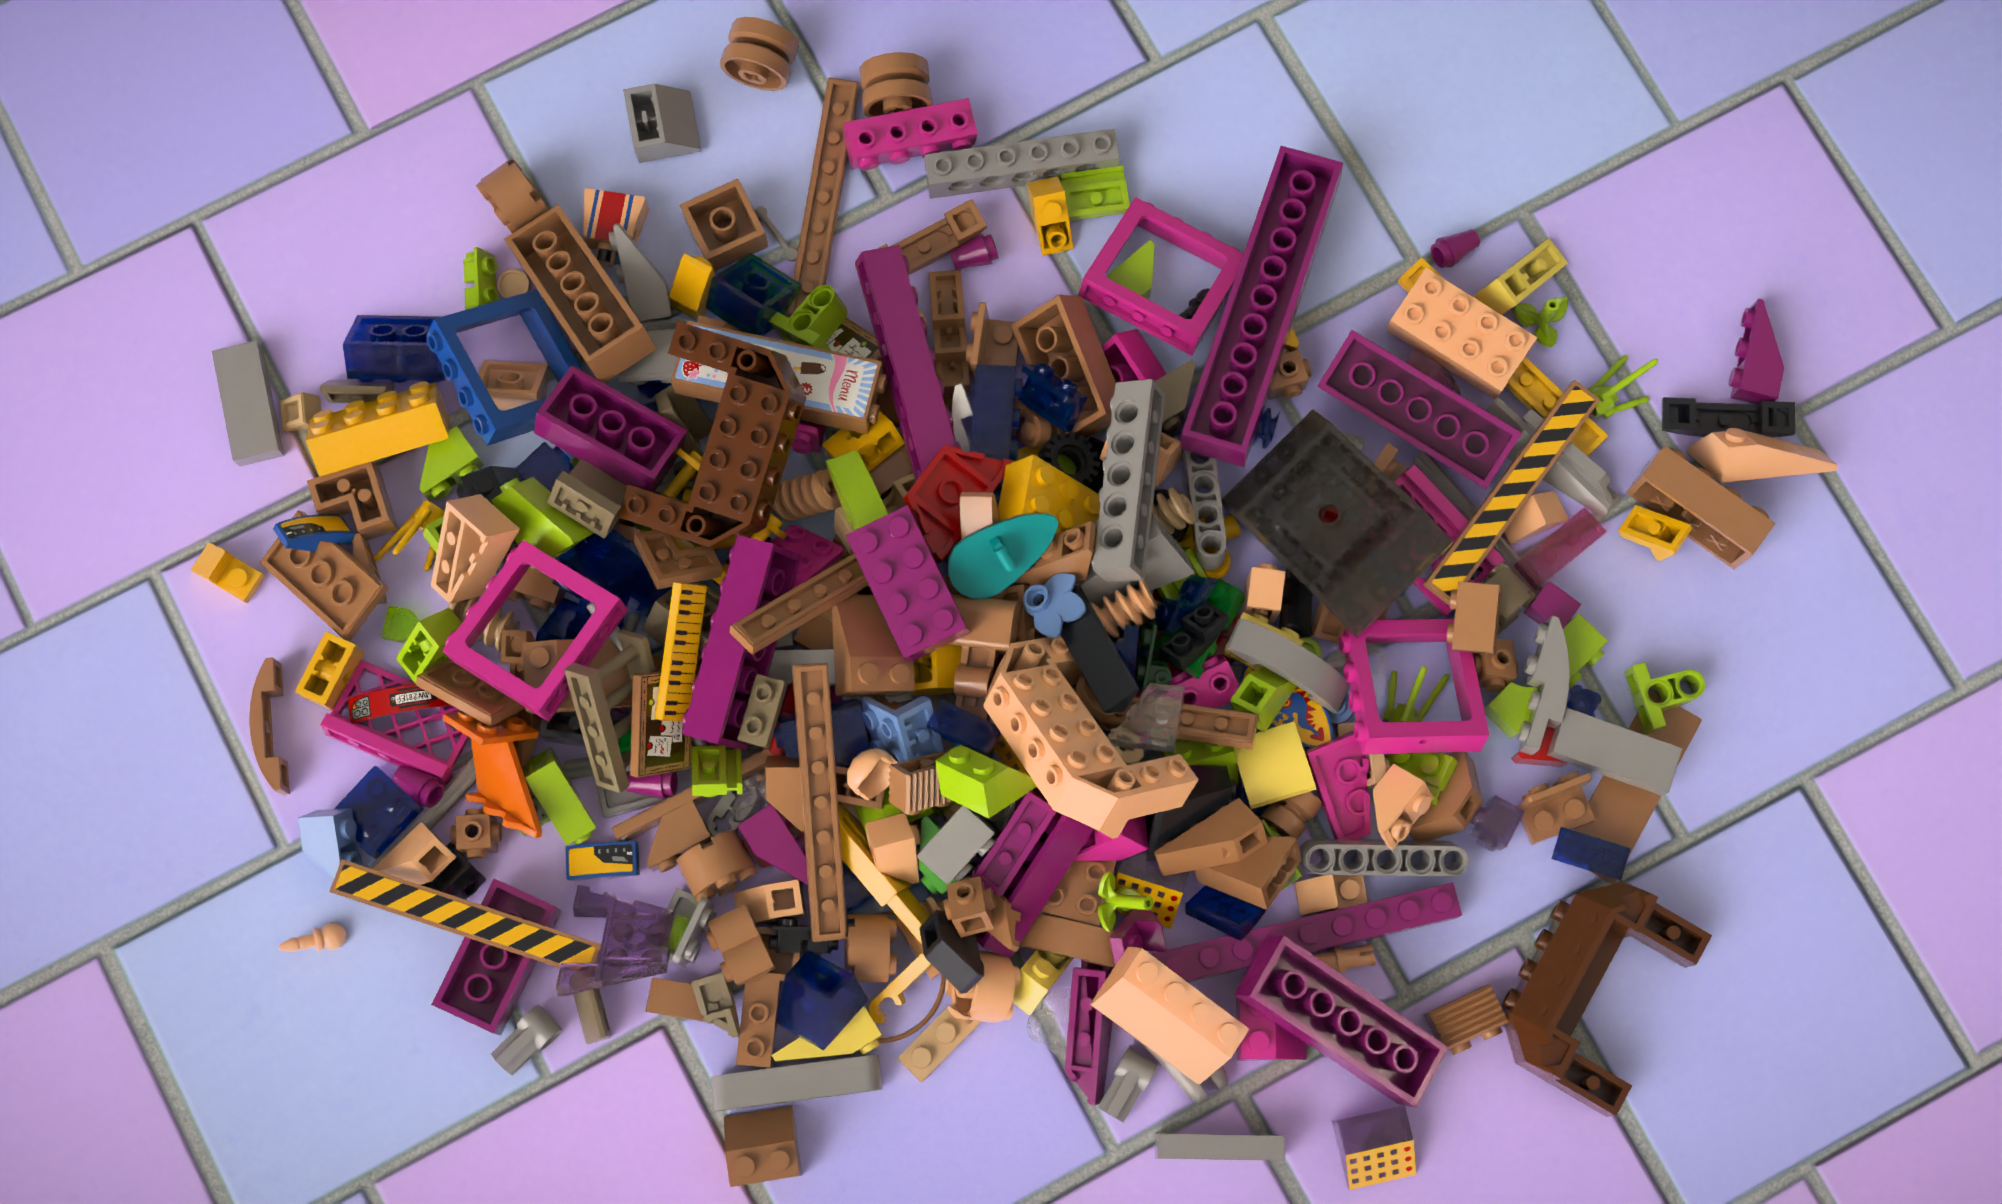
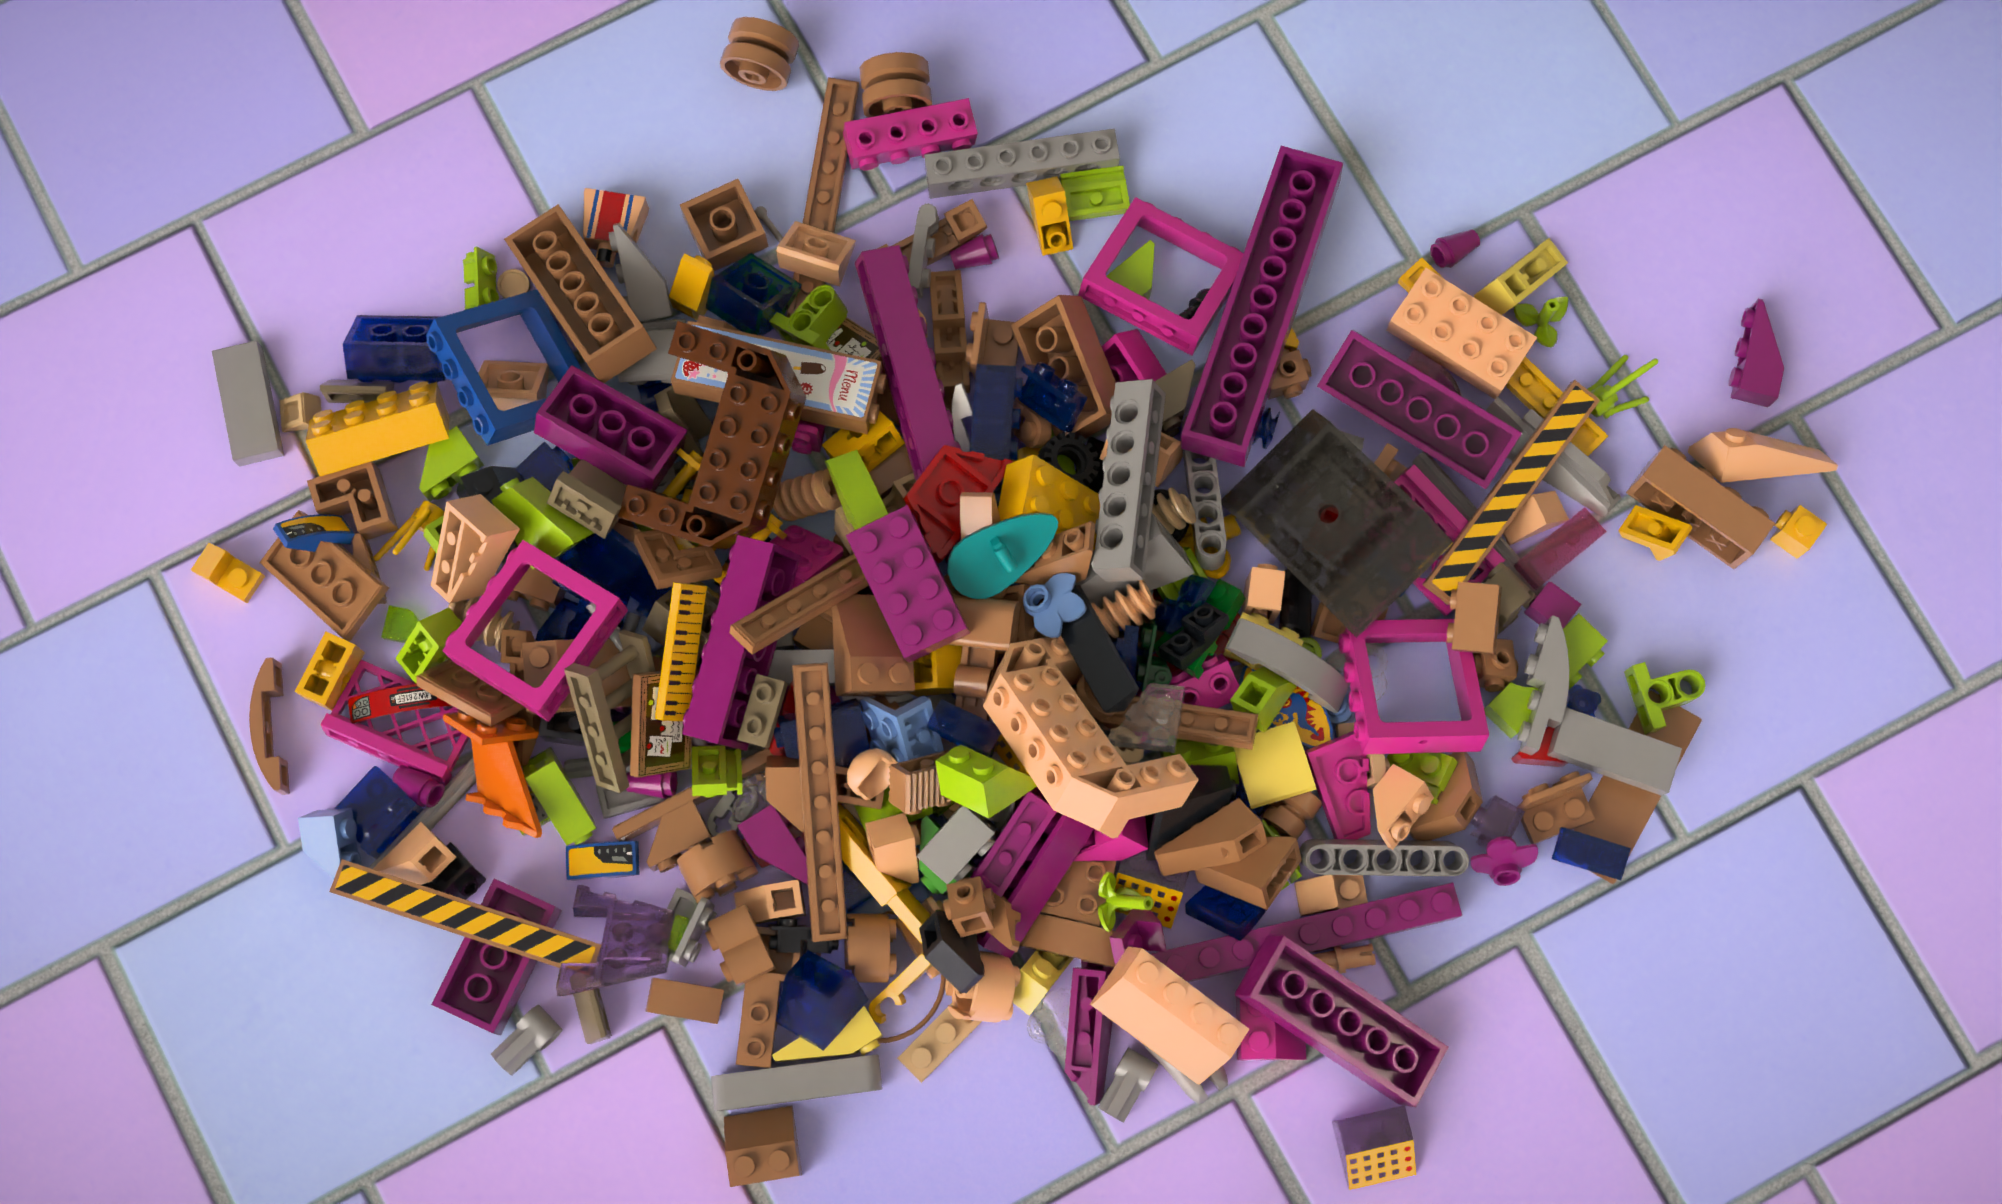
(329, 936): light nougat bar -> none
(484, 842): medium nougat brick -> none
(512, 196): medium nougat brick -> none
(661, 122): light grey slope -> none
(717, 1002): dark tan slope -> none
(815, 253): none -> light nougat slope
(923, 247): none -> light grey hinge
(1220, 1147): light grey piece -> none
(1406, 712): lime plant -> none
(1467, 1018): medium nougat brick -> none
(1504, 860): none -> magenta plate
(1567, 973): reddish brown wedge -> none
(1700, 419): black slope -> none
(1797, 531): none -> yellow brick

